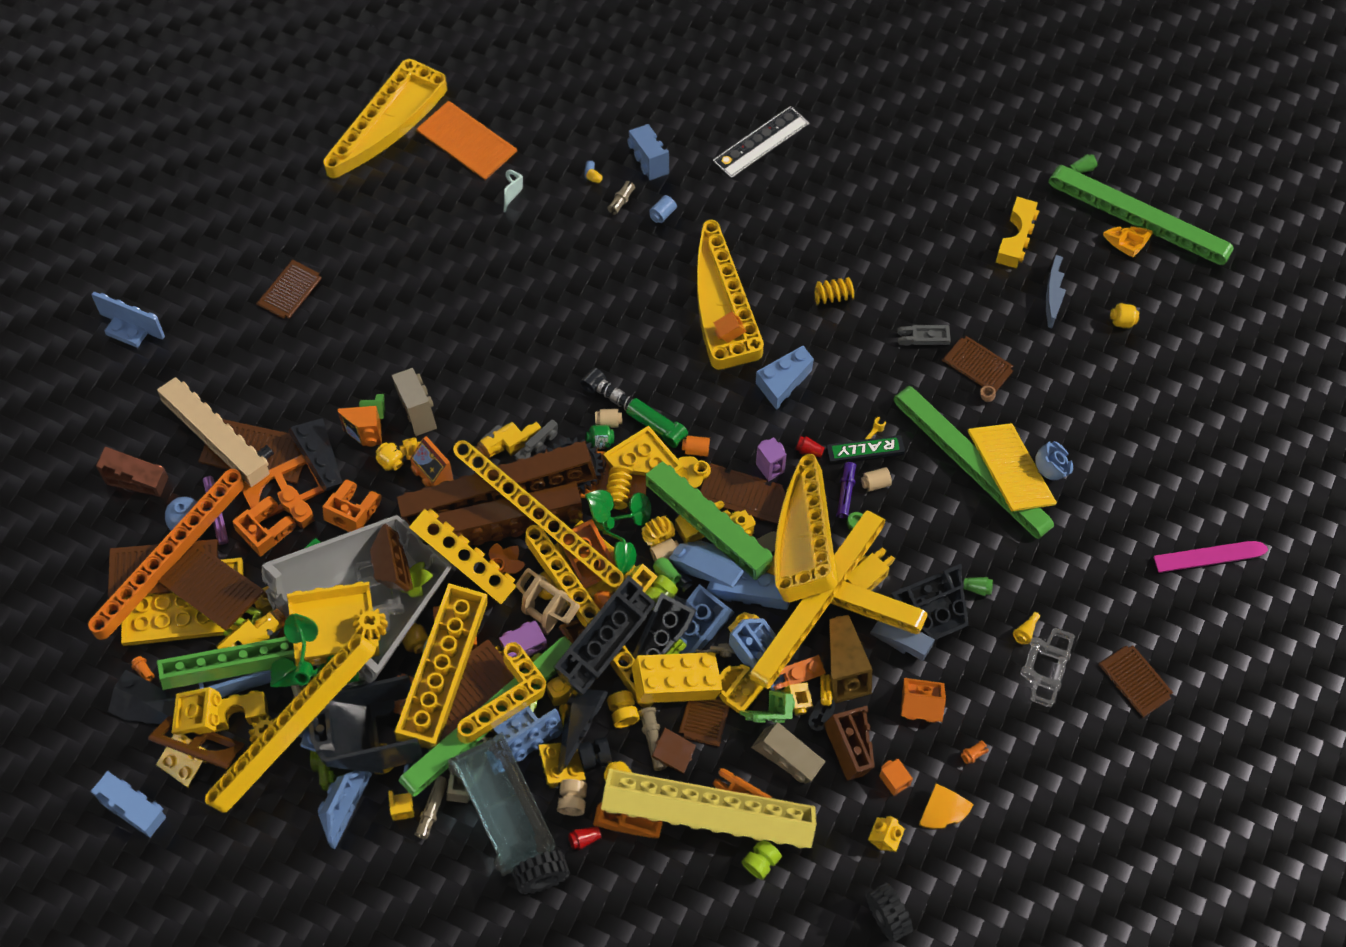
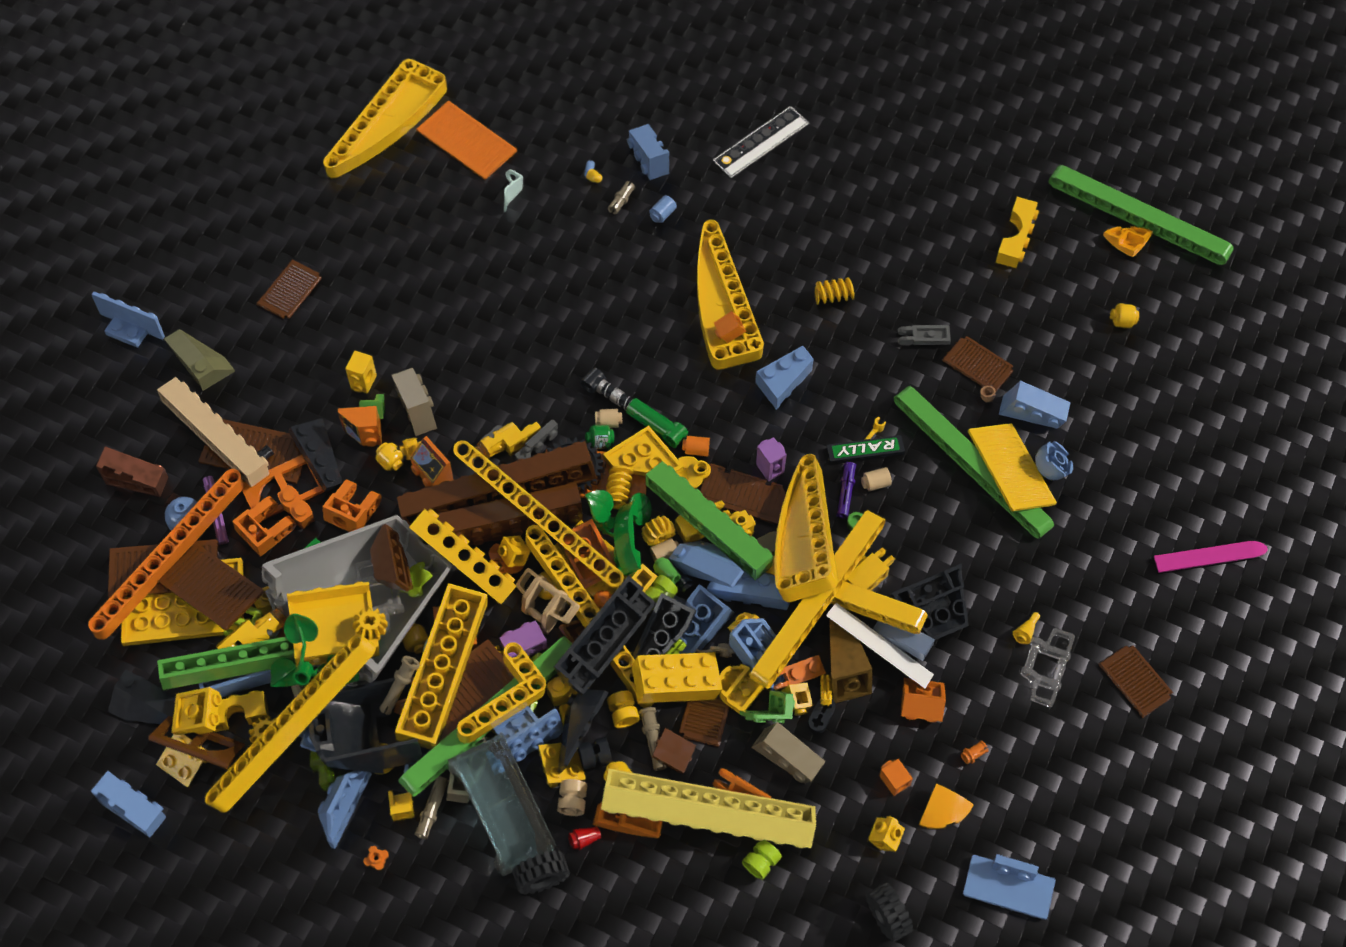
(139, 664): orange pin -> none
(200, 361): none -> olive wedge
(361, 372): none -> yellow brick
(379, 863): none -> orange plate
(402, 678): none -> dark tan pin
(513, 551): none -> yellow brick
(625, 549): none -> green slope
(808, 446): red cone -> none
(851, 741): reddish brown wedge -> none
(880, 645): none -> white sticker
(979, 585): bright green cone -> none
(1009, 885): none -> medium blue bracket
(1034, 406): none -> medium blue wedge
(1054, 293): sand blue slope -> none
(1084, 164): bright green cone -> none

